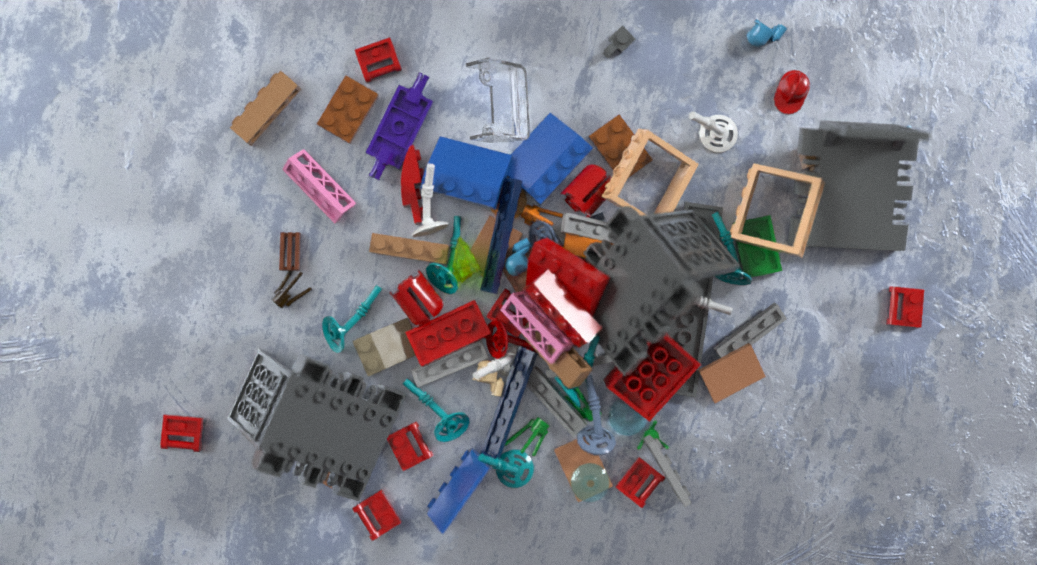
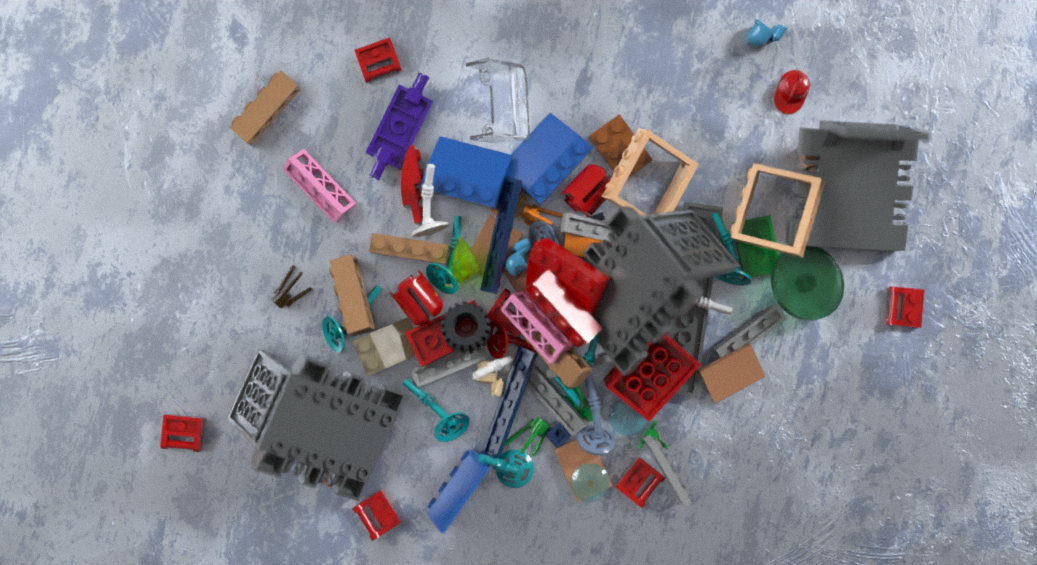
(283, 235): copper tile -> none
(347, 109): dark orange plate -> none
(352, 295): none -> medium nougat brick
(404, 449): red plate -> none
(461, 312): none -> black tyre
(557, 434): none -> dark blue tile
(619, 41): dark grey plate -> none
(716, 131): white dish -> none
(807, 285): none -> clear green dish

